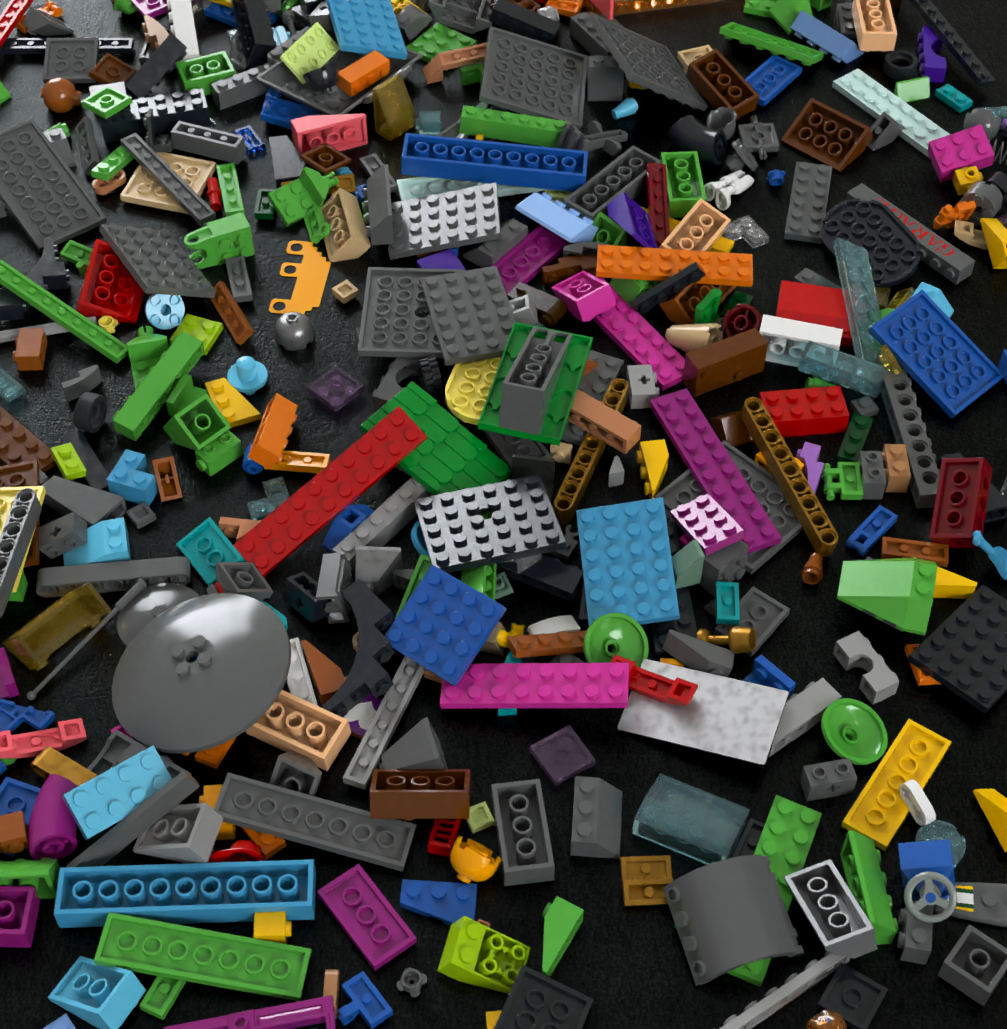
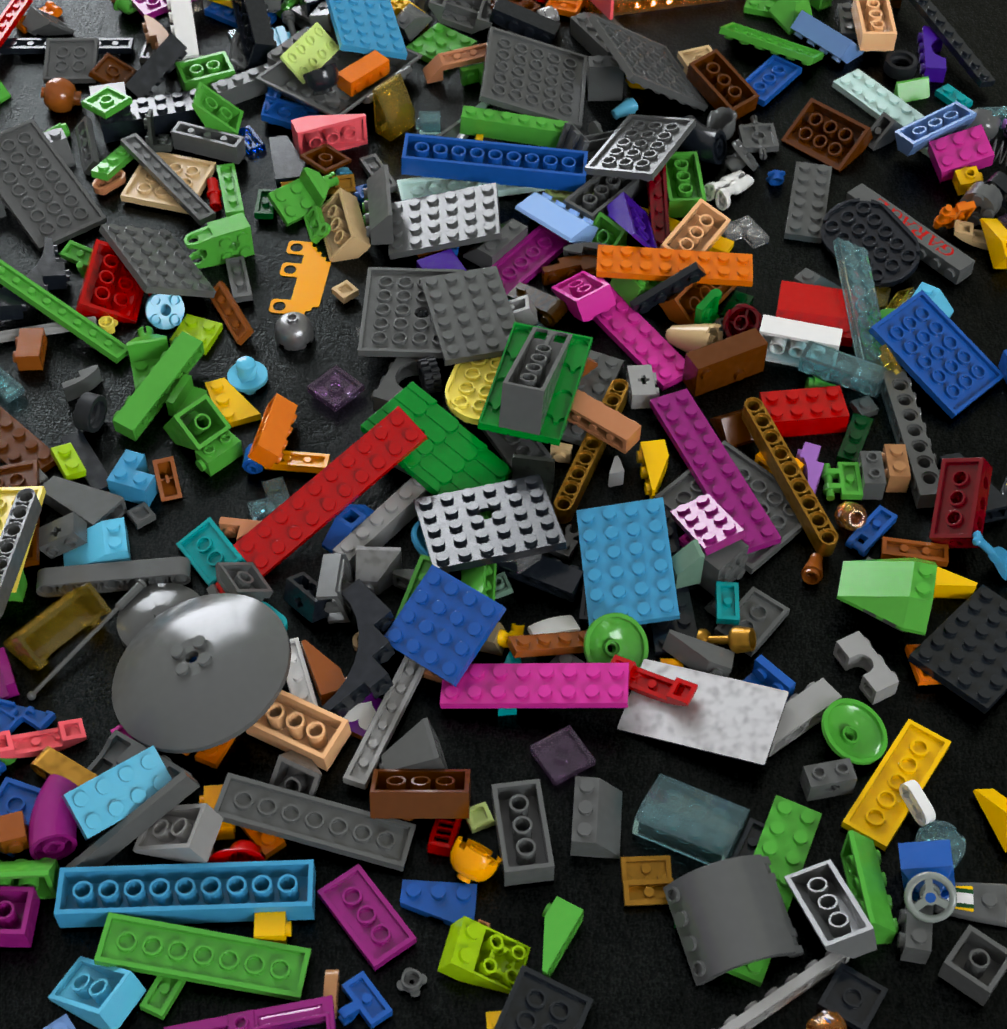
(216, 111): none -> bright green slope
(640, 147): none -> dark grey plate
(850, 516): none -> clear orange head
(932, 127): none -> medium blue slope

